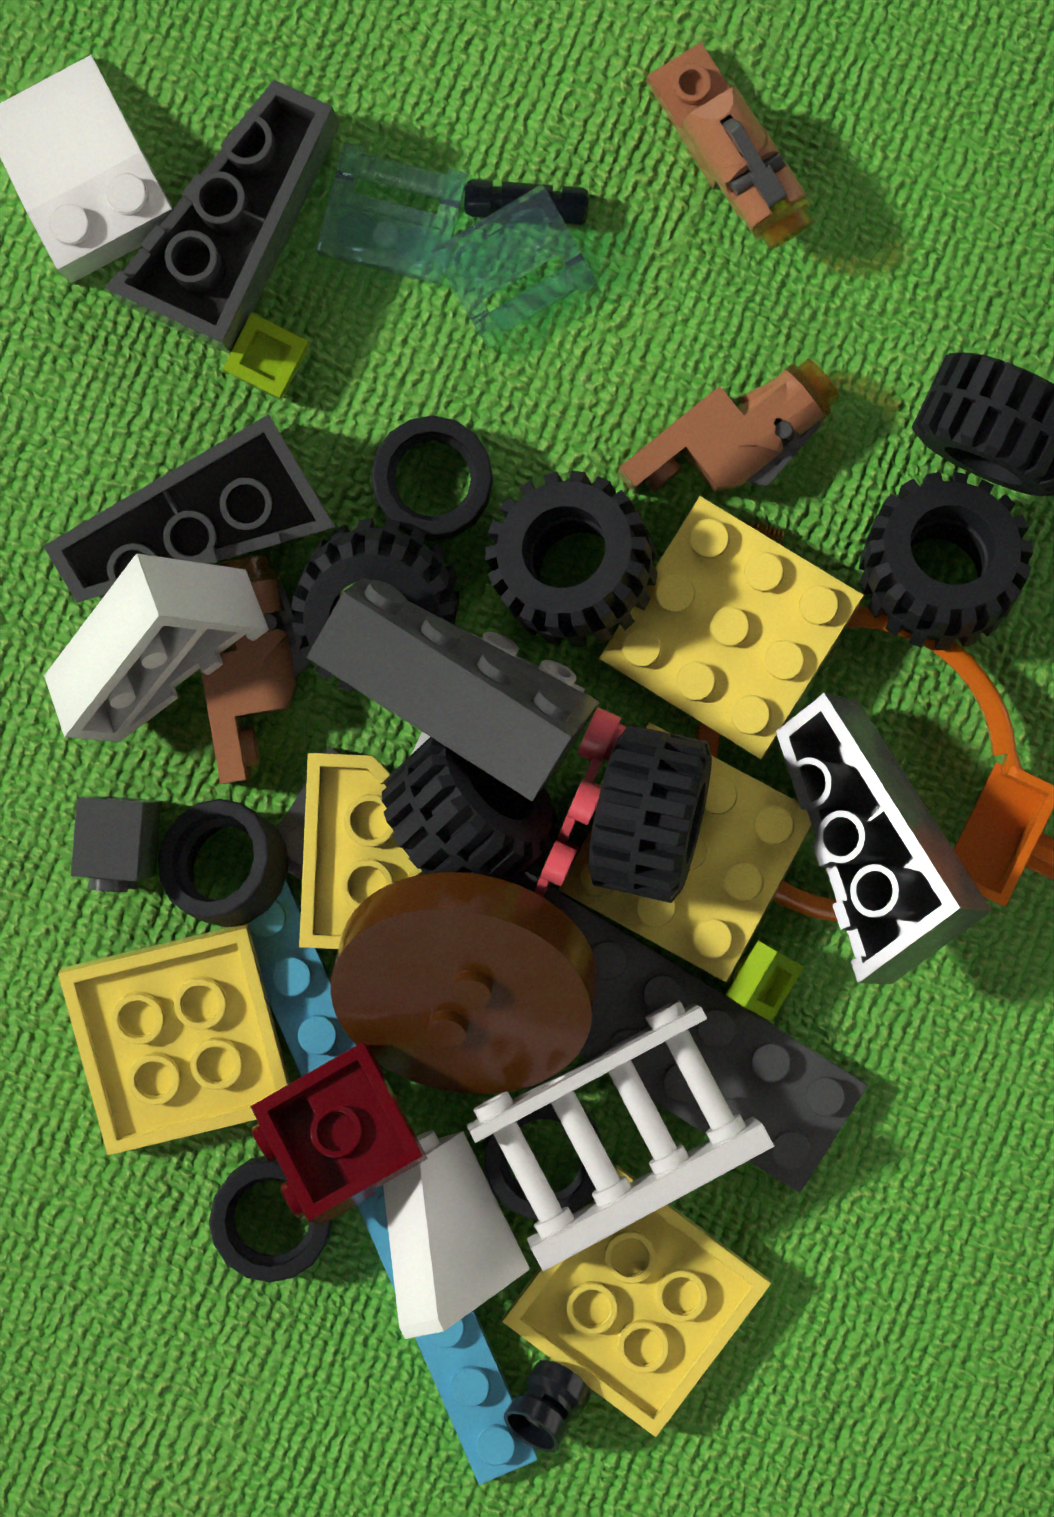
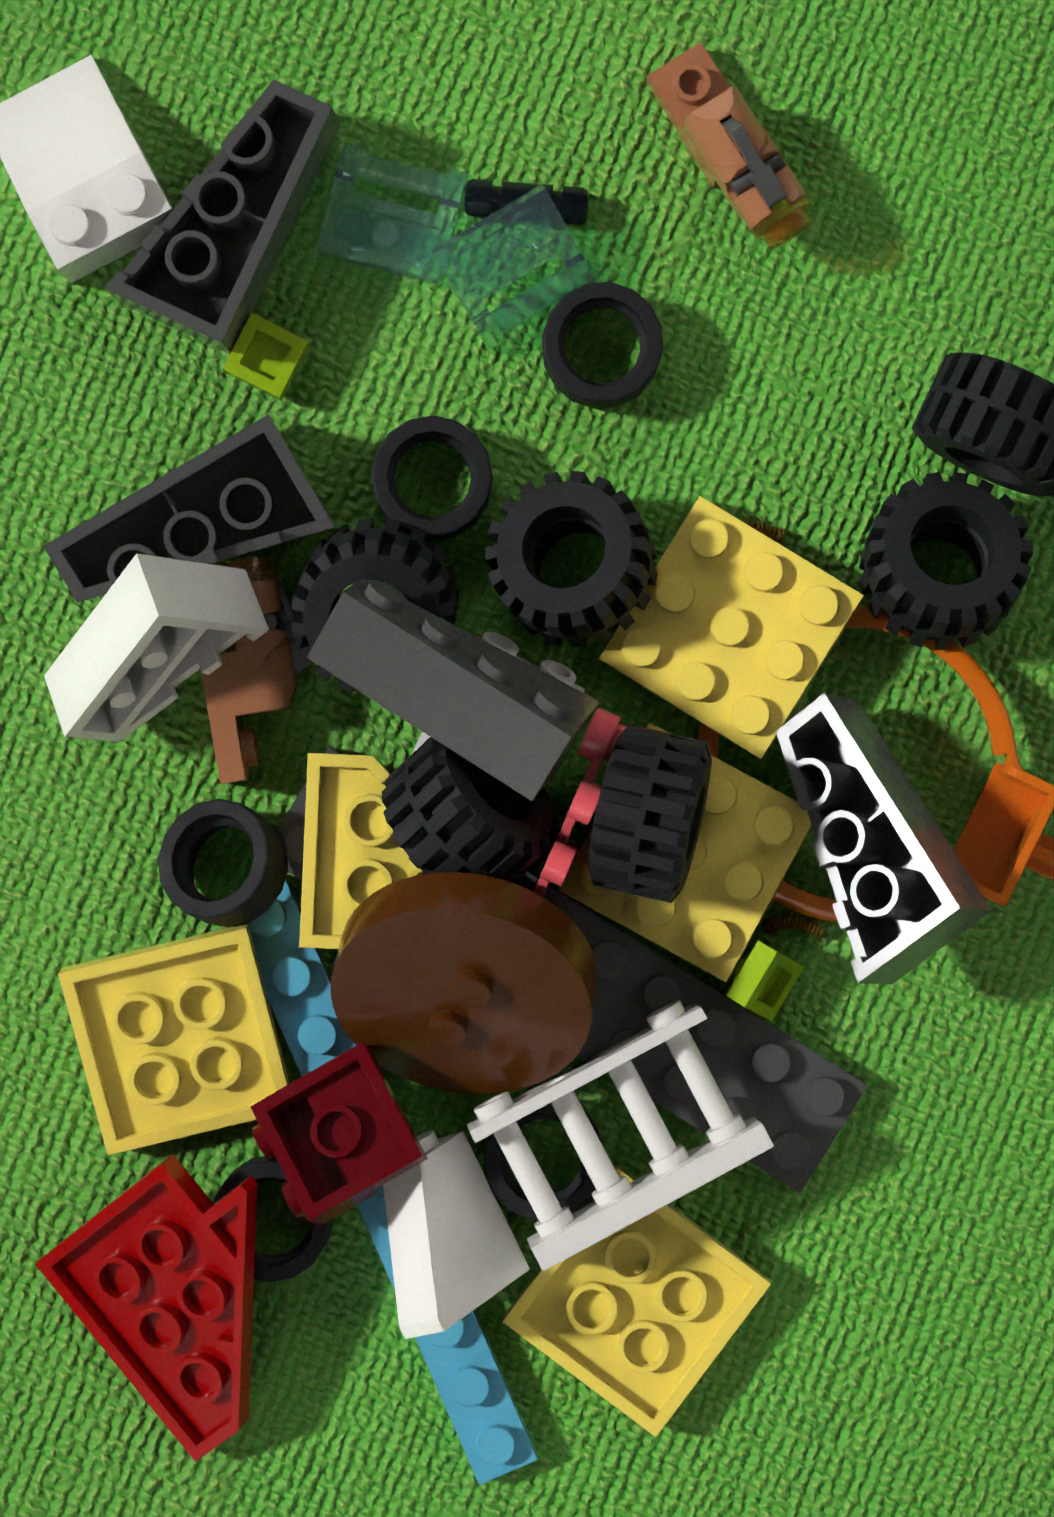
(115, 841): dark grey brick -> none
(170, 1297): none -> red wing
(547, 1406): black wheel -> none
(618, 299): none -> black tyre
(739, 442): nougat plate -> none
(793, 925): none -> pearl gold leg

